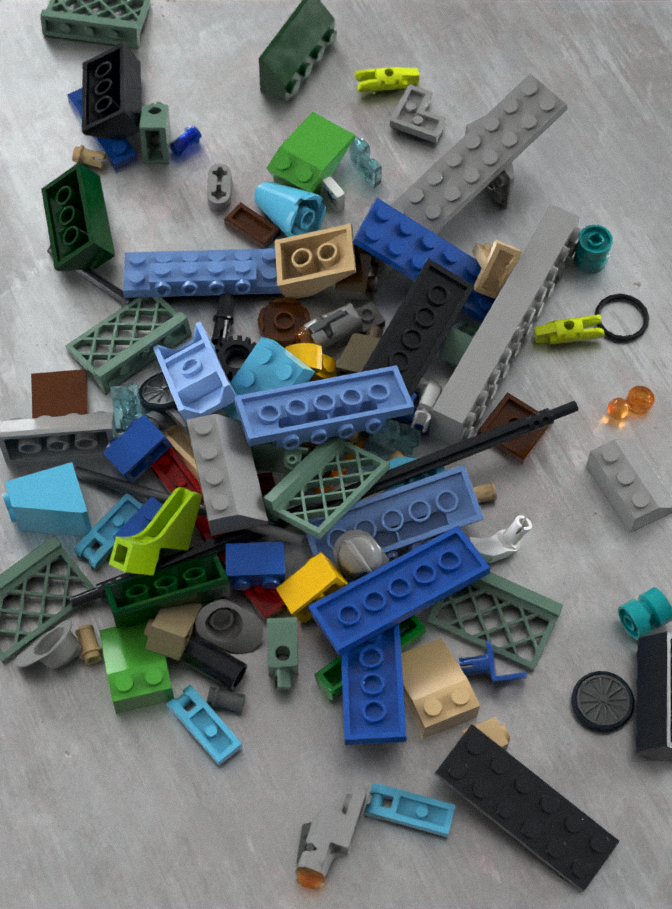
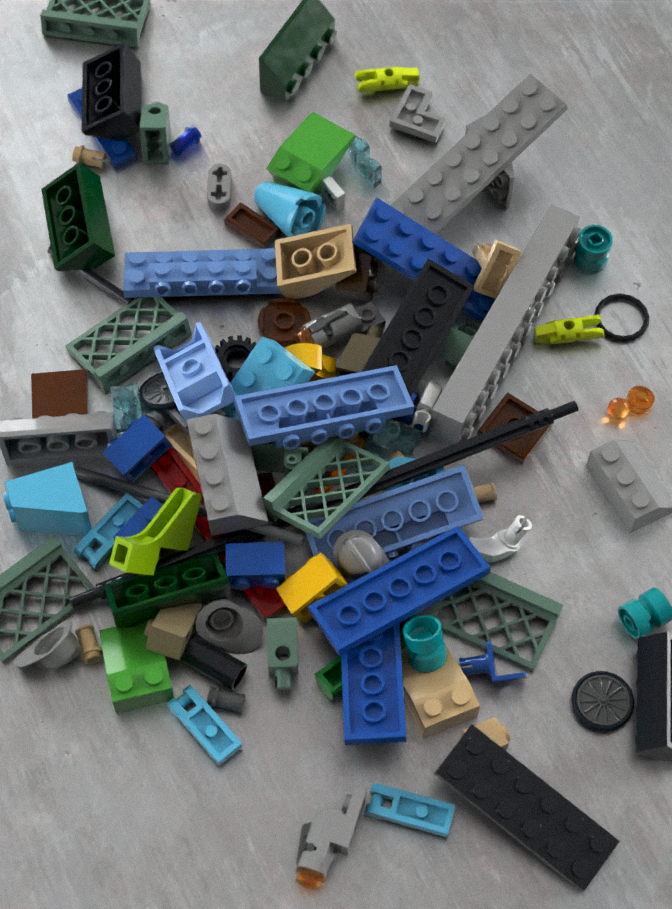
(223, 318): black axle -> none
(425, 643): none -> teal wheel

